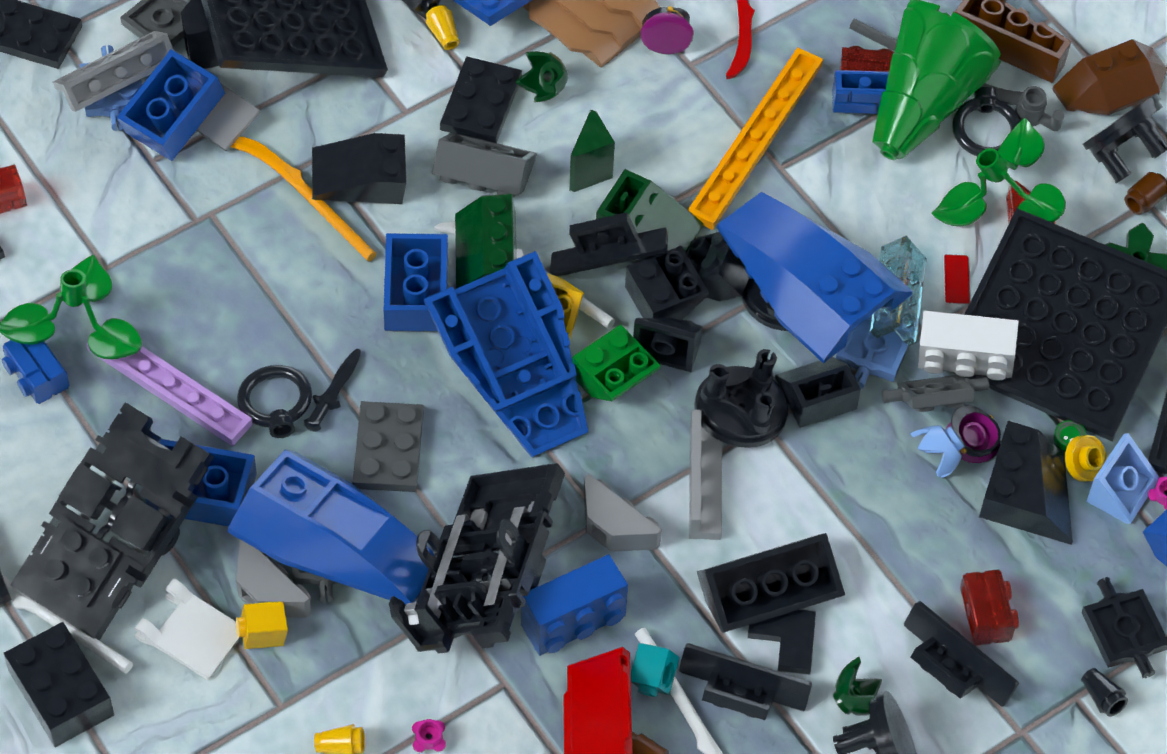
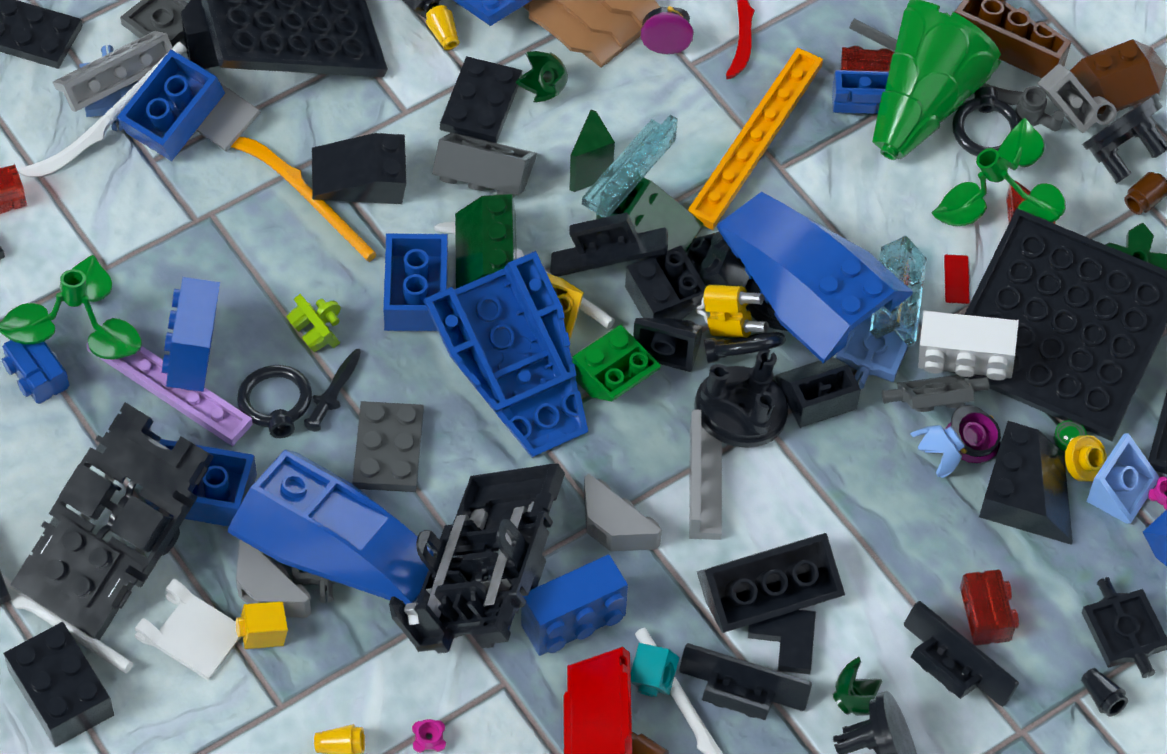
(92, 135): none -> white piece
(191, 334): none -> brick
(320, 334): none -> lime hips
(631, 166): none -> clear light blue fence
(722, 348): none -> black piece
(728, 311): none -> yellow piece
(1074, 100): none -> light grey hinge

